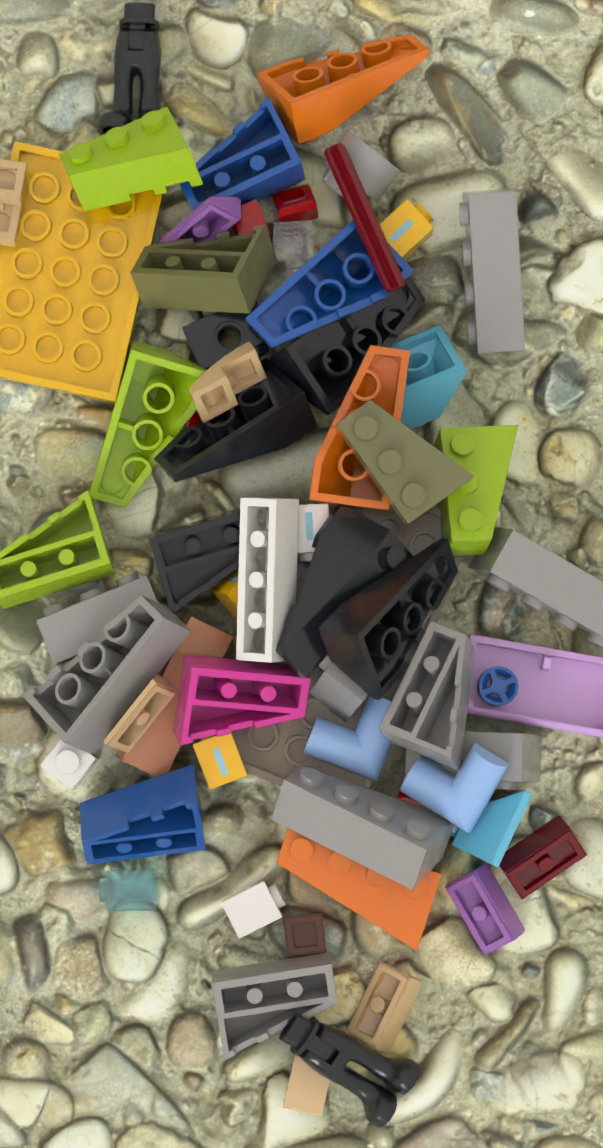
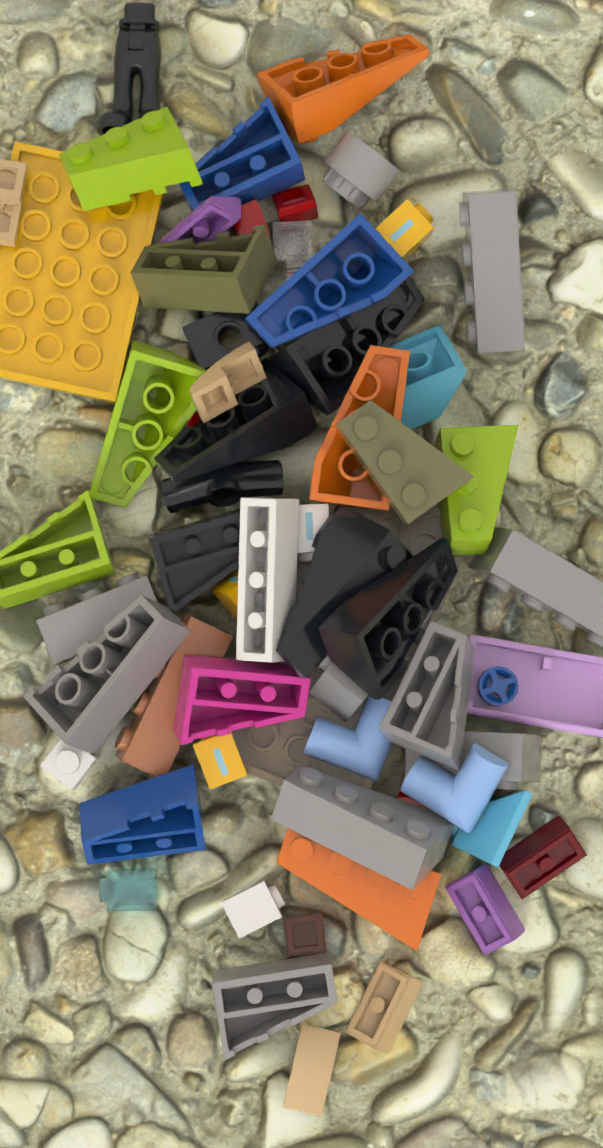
(140, 715): tan slope -> none
(224, 485): none -> black piece
(329, 1051): black piece -> none
(364, 217): dark red axle -> none

